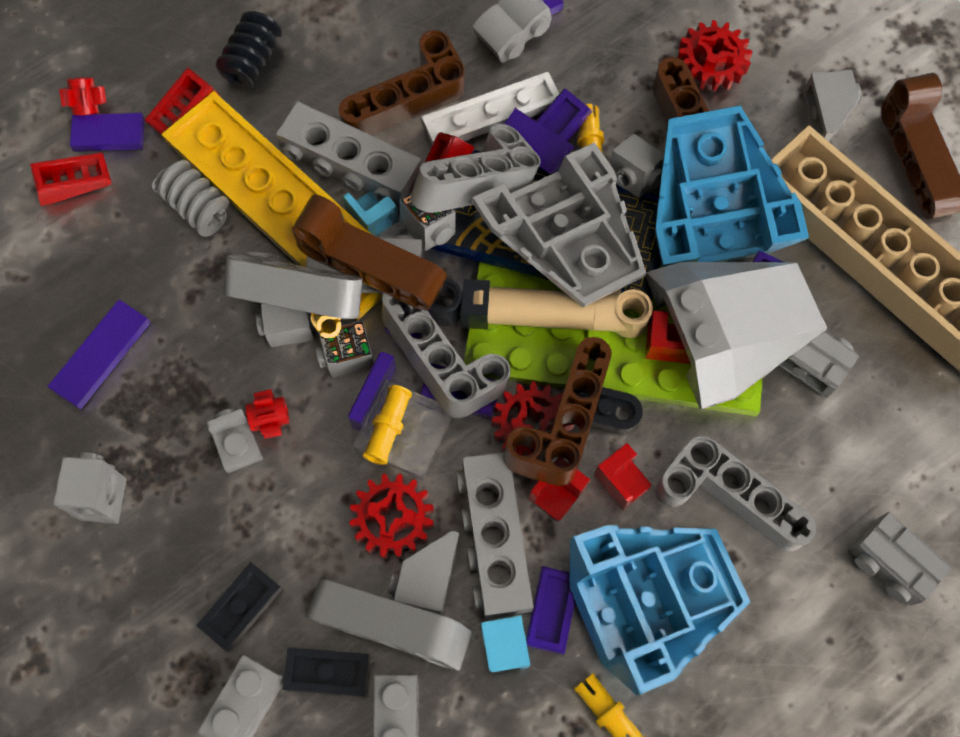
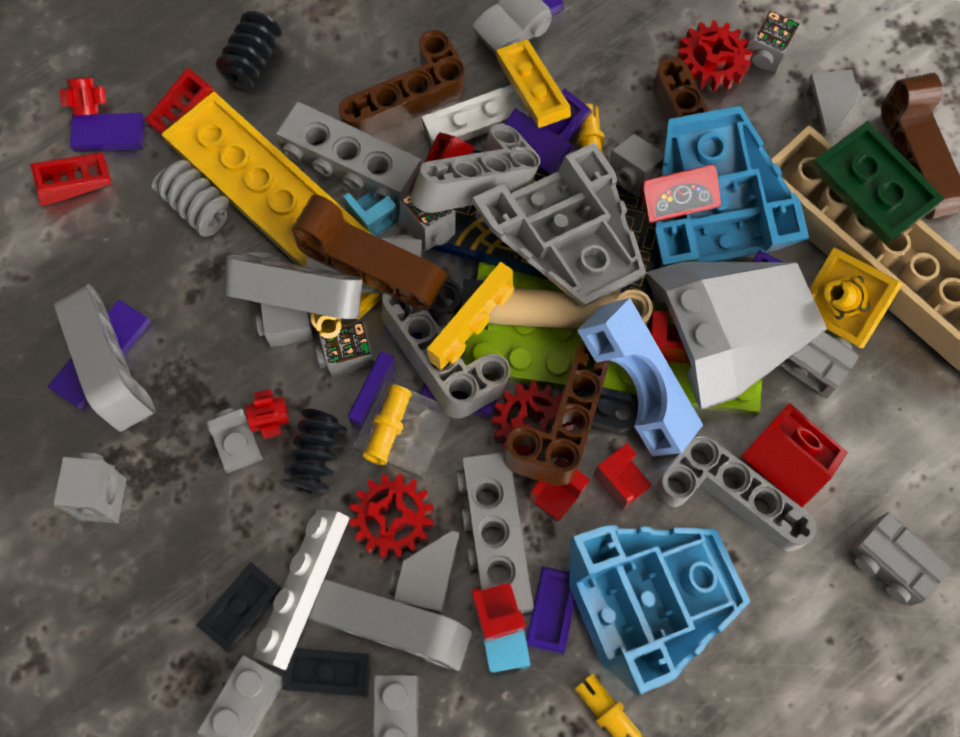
(100, 360): none -> light grey beam
(301, 588): none -> white plate
(313, 452): none -> black piece
(471, 317): none -> yellow plate
(497, 612): none -> red panel
(533, 83): none -> yellow plate
(664, 412): none -> light blue arch
(681, 193): none -> slope
(773, 41): none -> brick
(795, 455): none -> red slope
(836, 290): none -> yellow plate
(877, 182): none -> dark green plate

